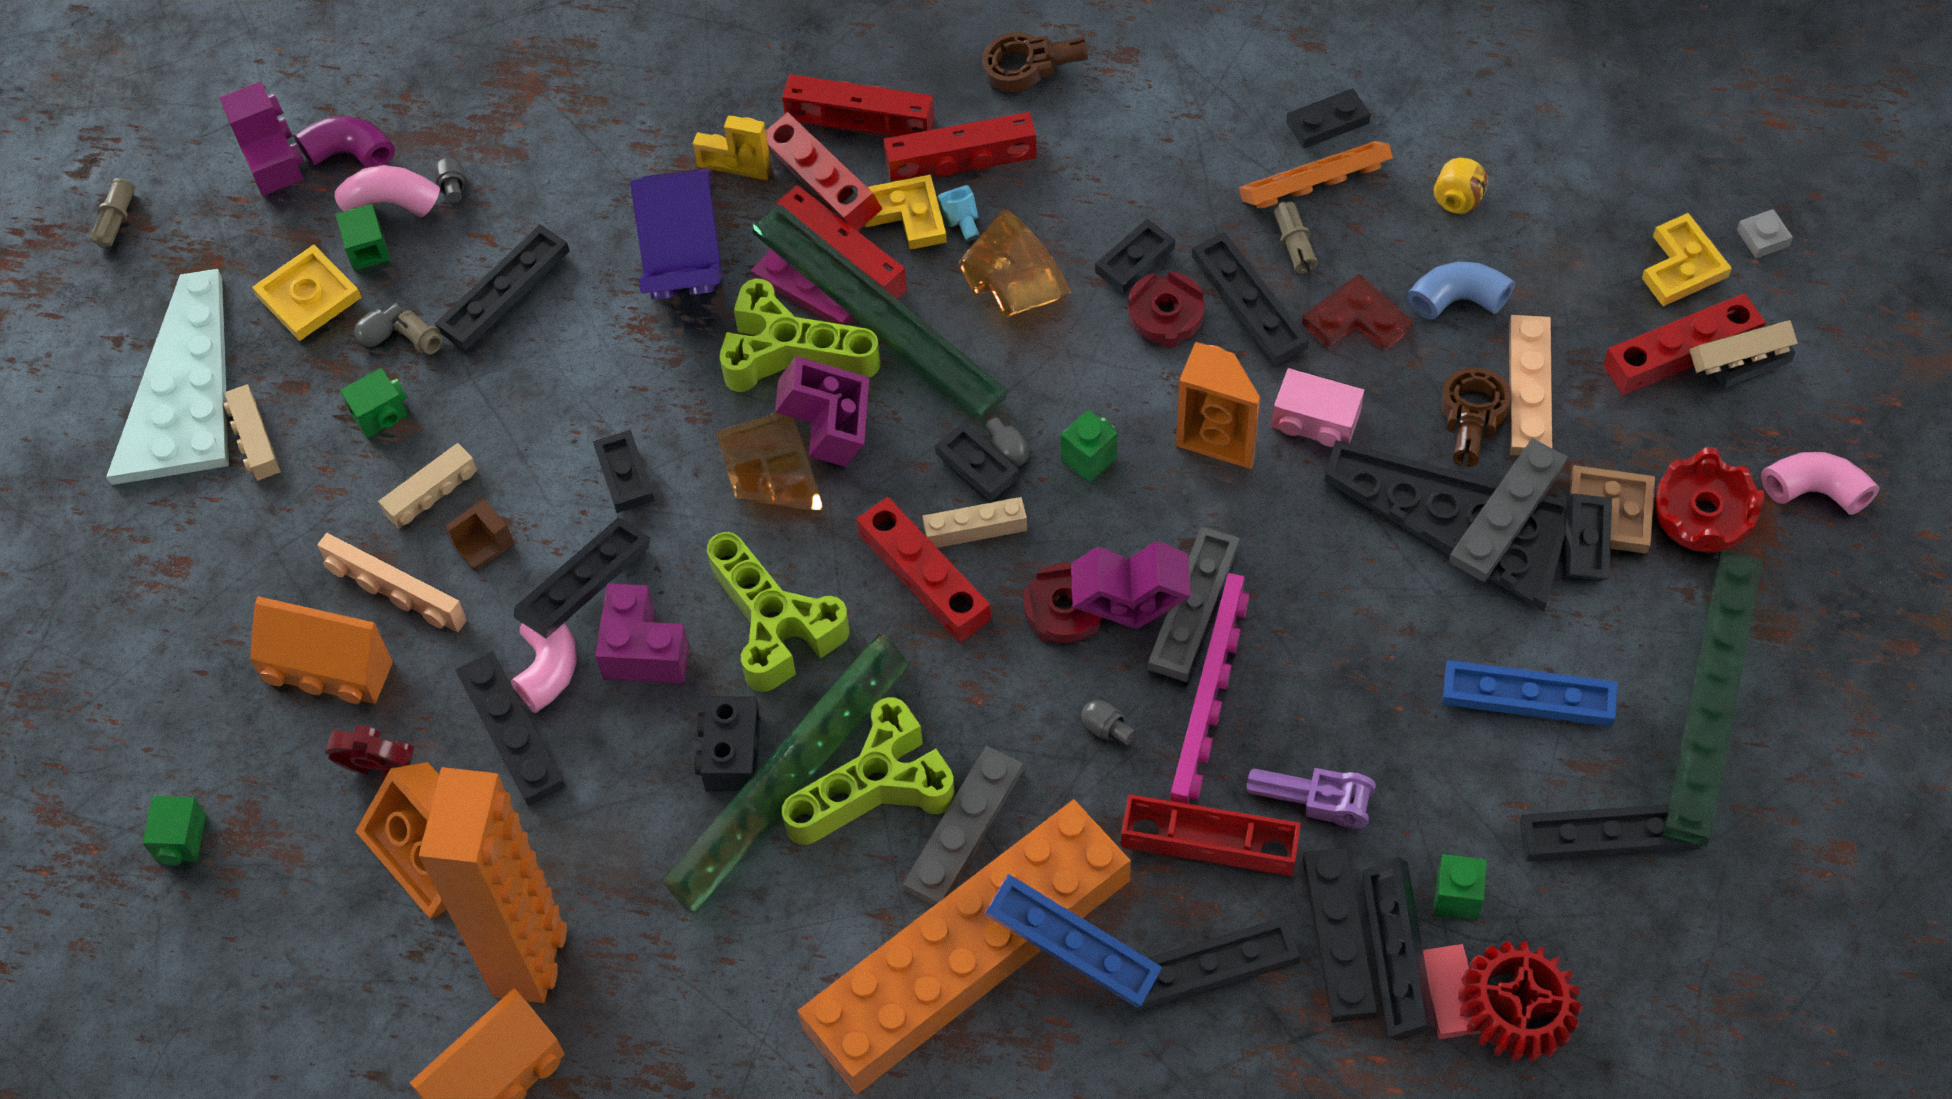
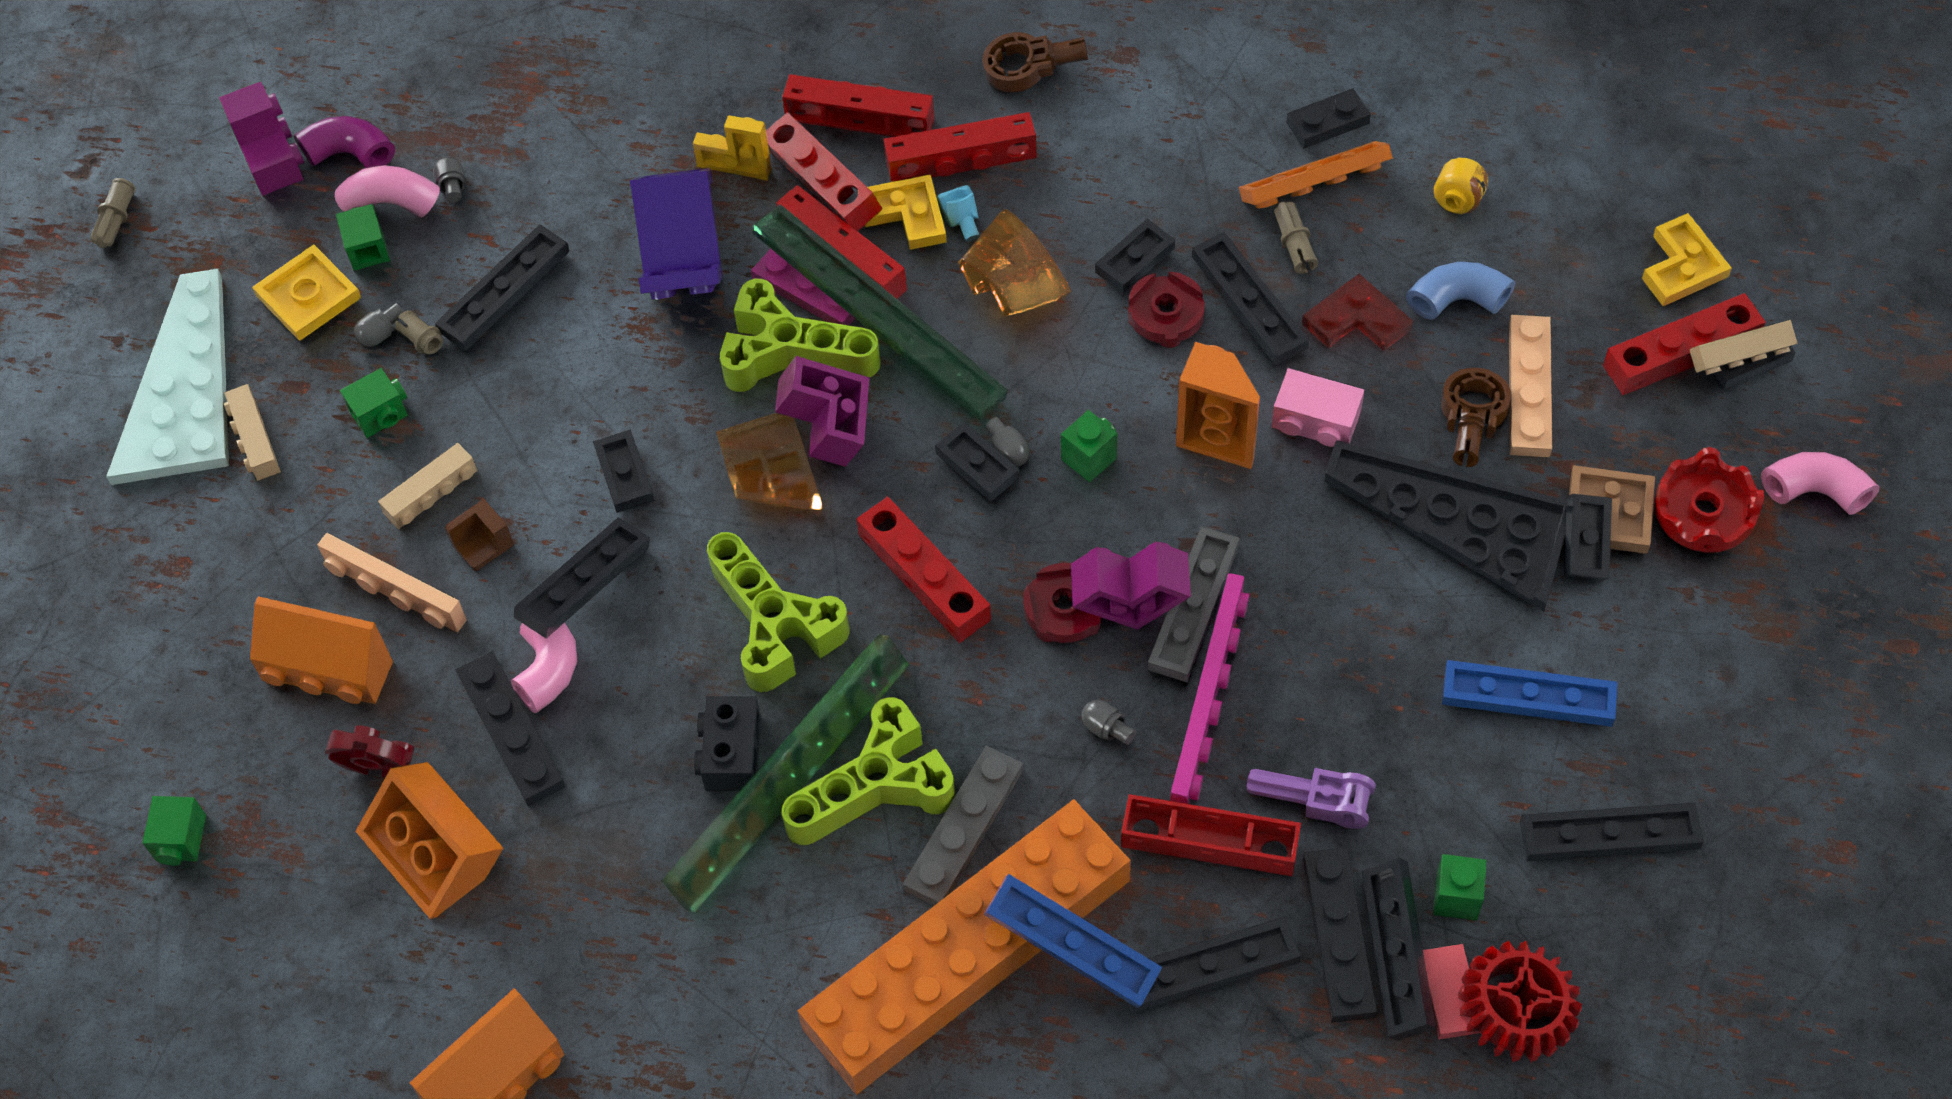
(492, 884): orange brick -> none
(635, 646): magenta brick -> none
(975, 522): tan piece -> none
(1508, 510): dark grey plate -> none
(1713, 699): clear green plate -> none
(1764, 233): light grey plate -> none

